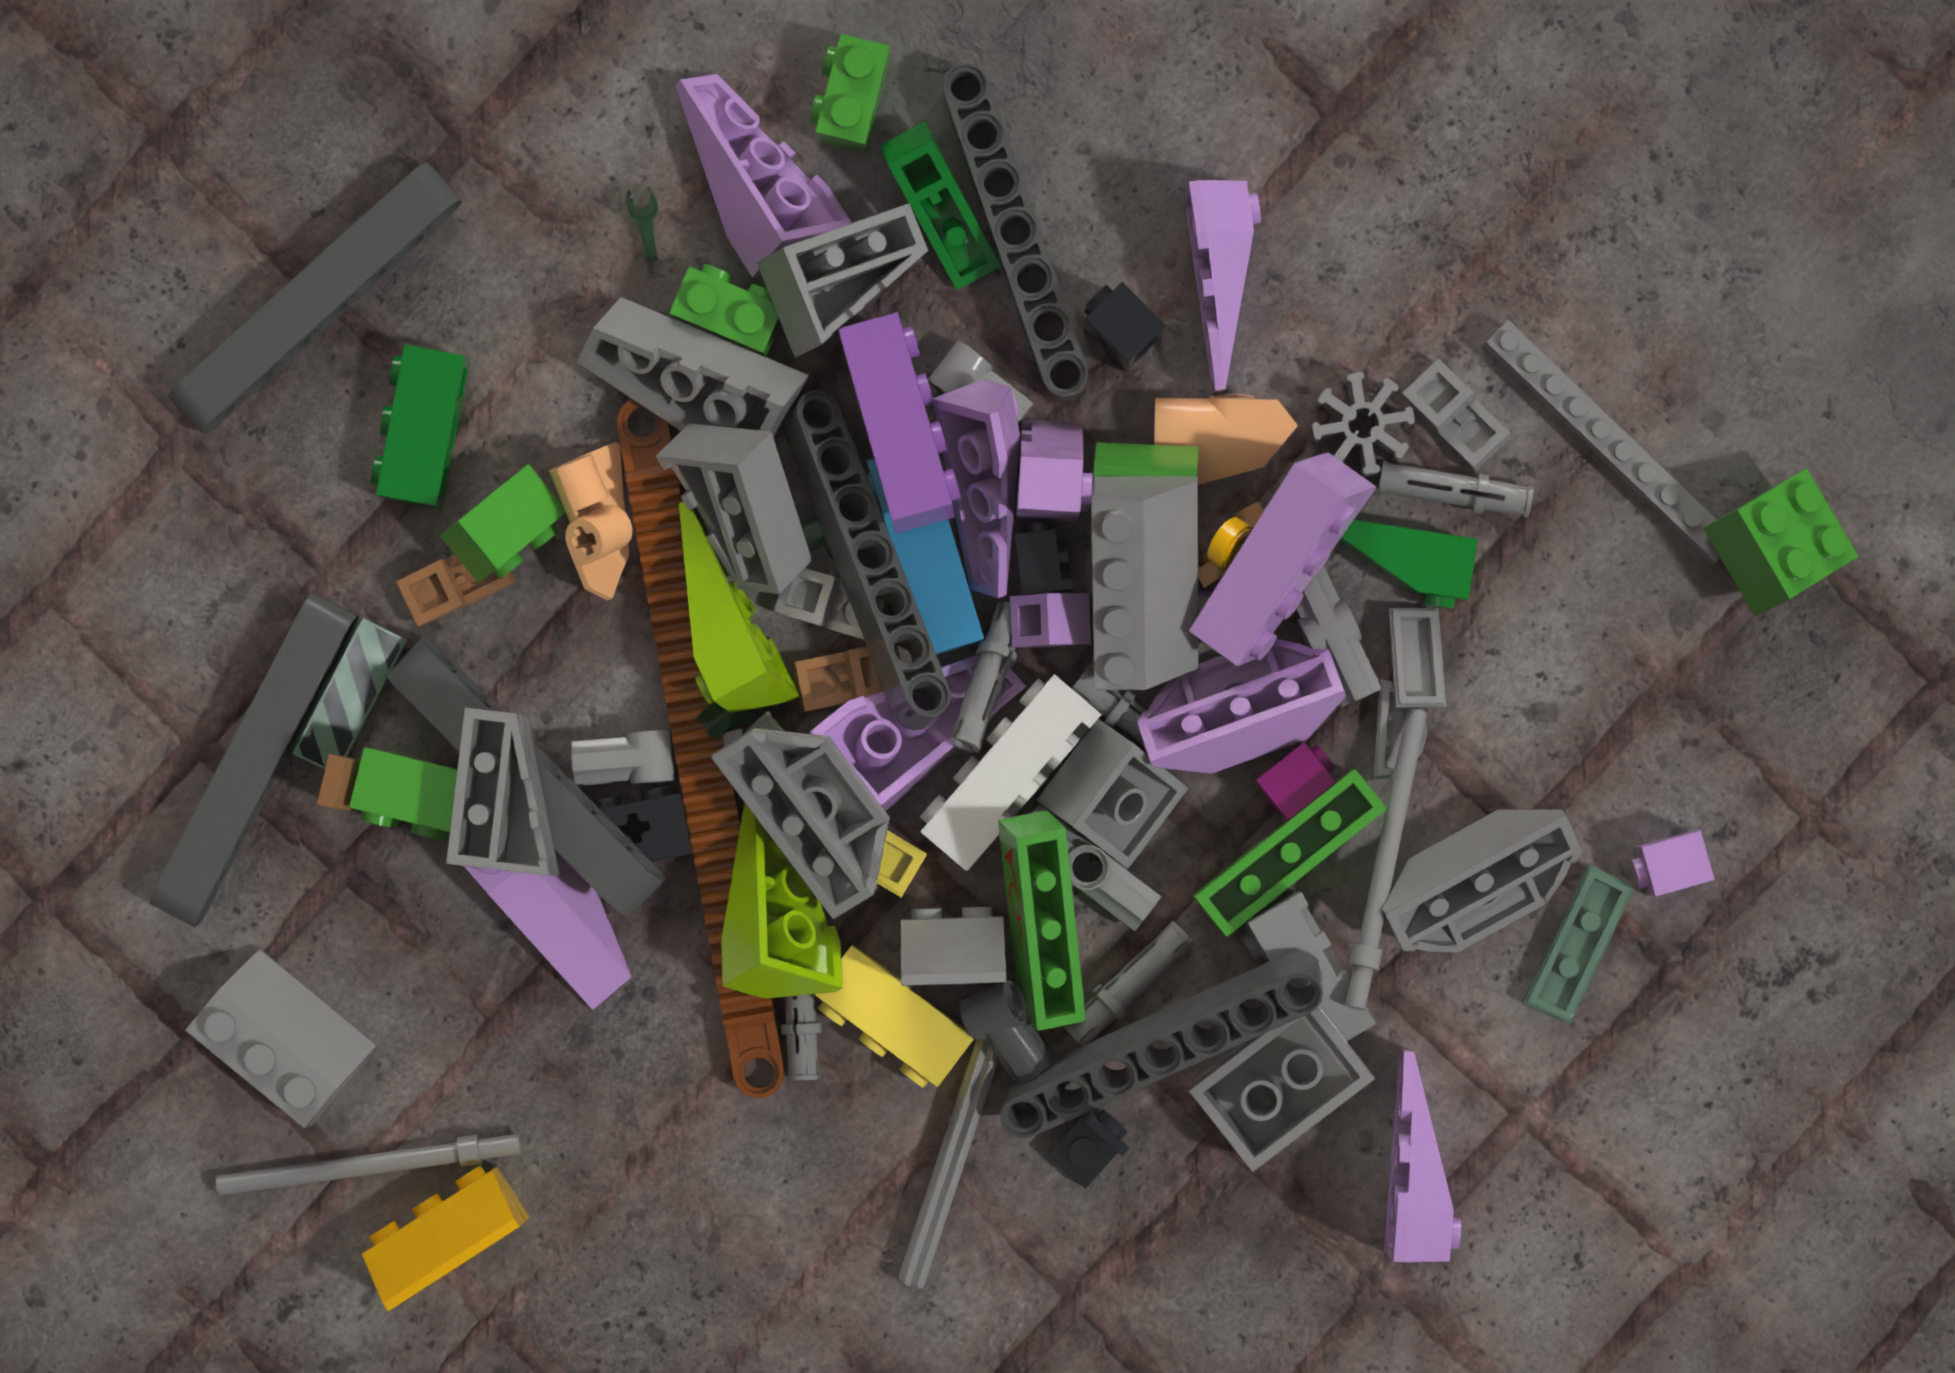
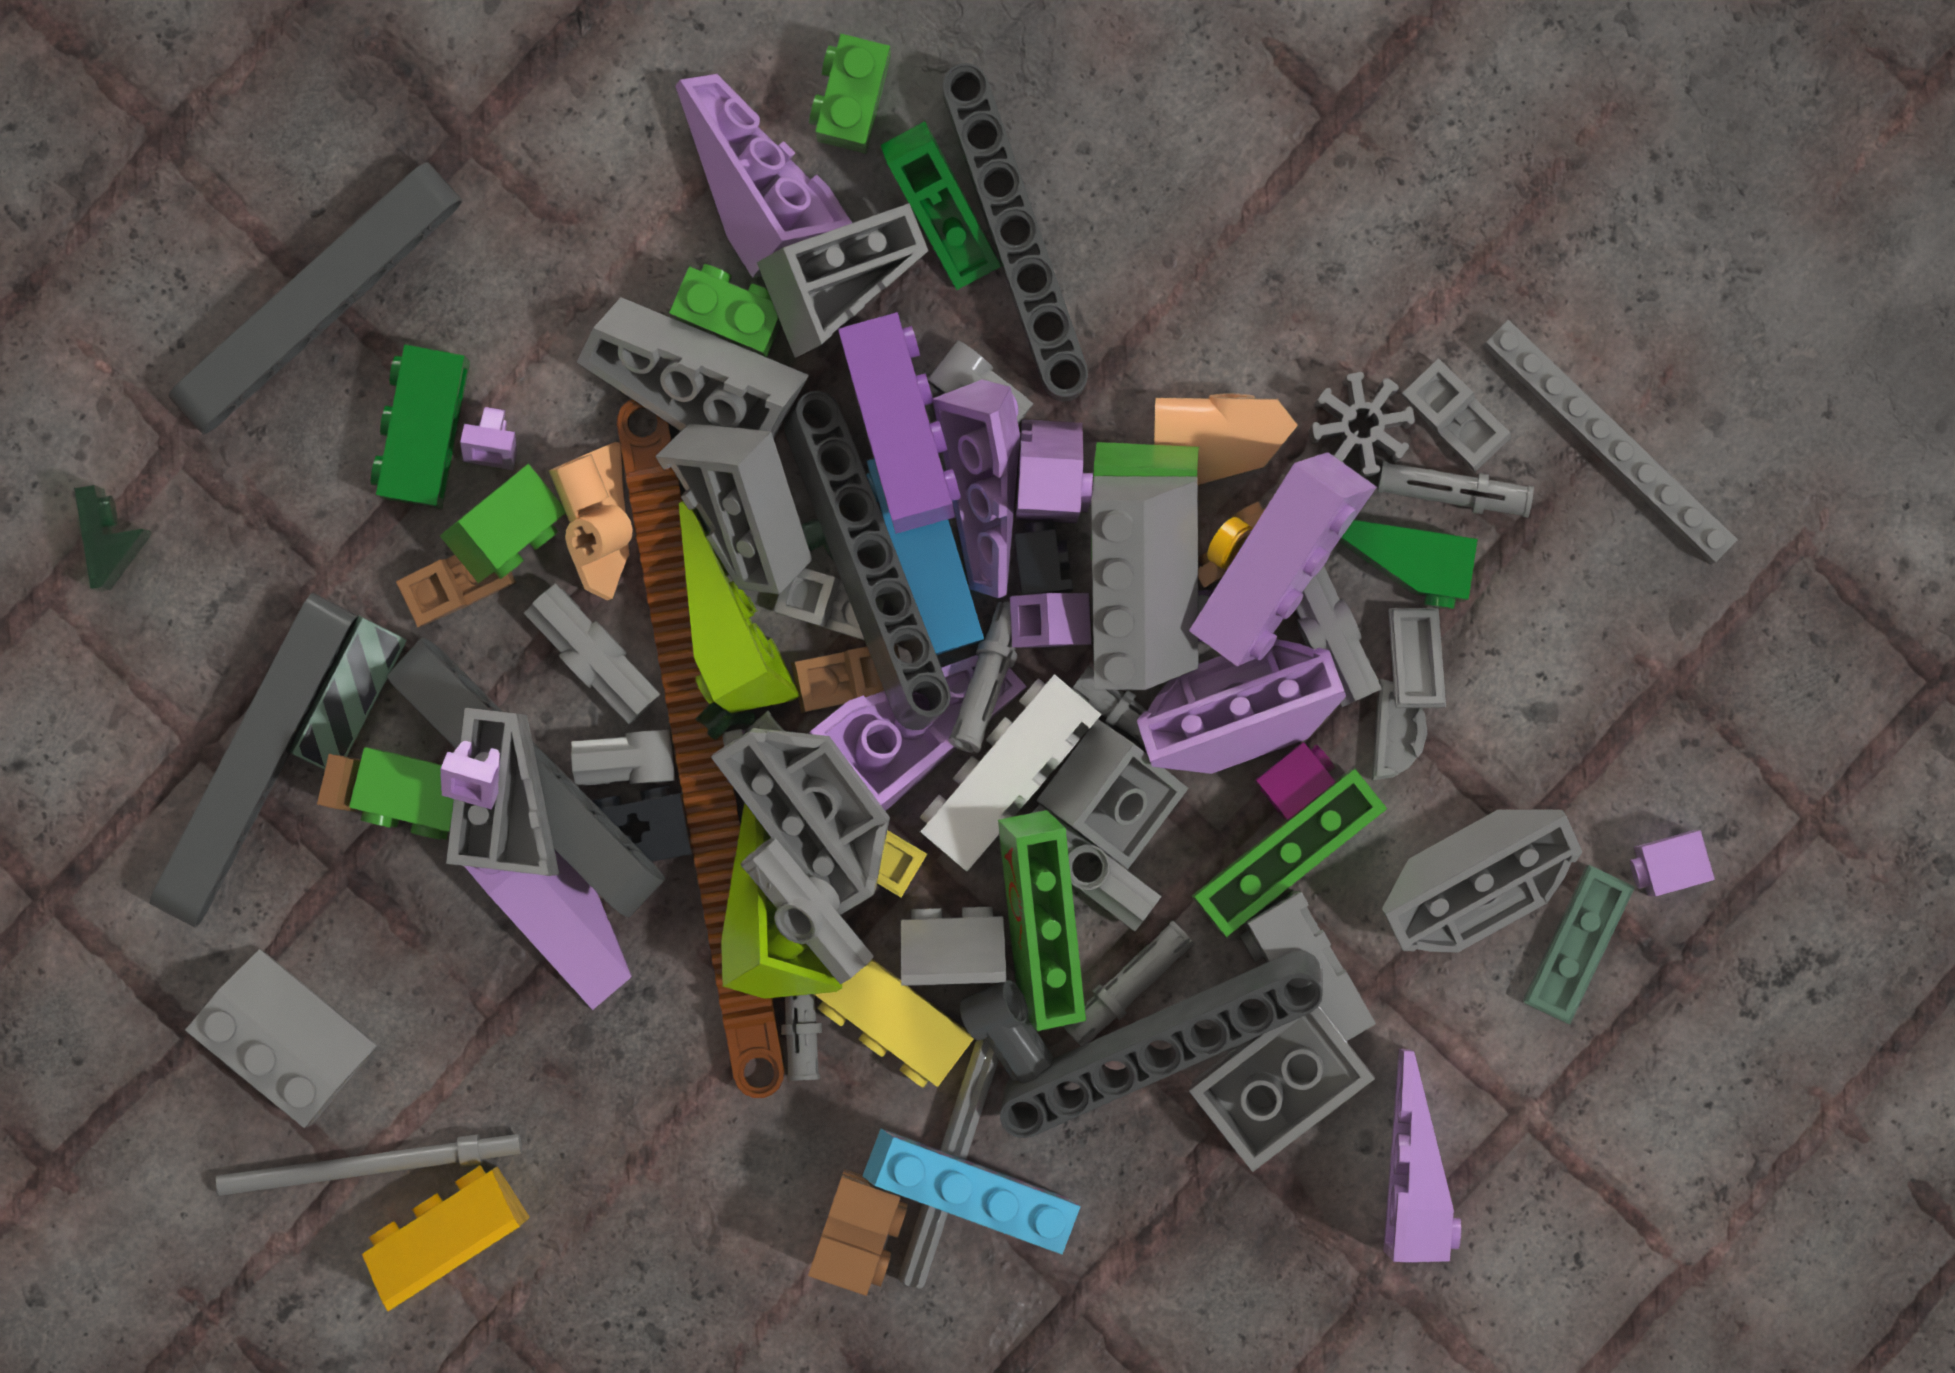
(105, 552): none -> clear green slope
(469, 778): none -> lavender tile
(490, 441): none -> lavender tile
(592, 653): none -> light grey piece
(644, 217): clear green hand -> none
(807, 910): none -> light grey piece
(855, 1234): none -> medium nougat brick
(971, 1191): none -> medium azure brick
(1089, 1146): black bracket -> none
(1121, 325): black brick -> none
(1221, 238): lavender wedge -> none
(1365, 955): light grey bar -> none
(1781, 542): bright green brick -> none

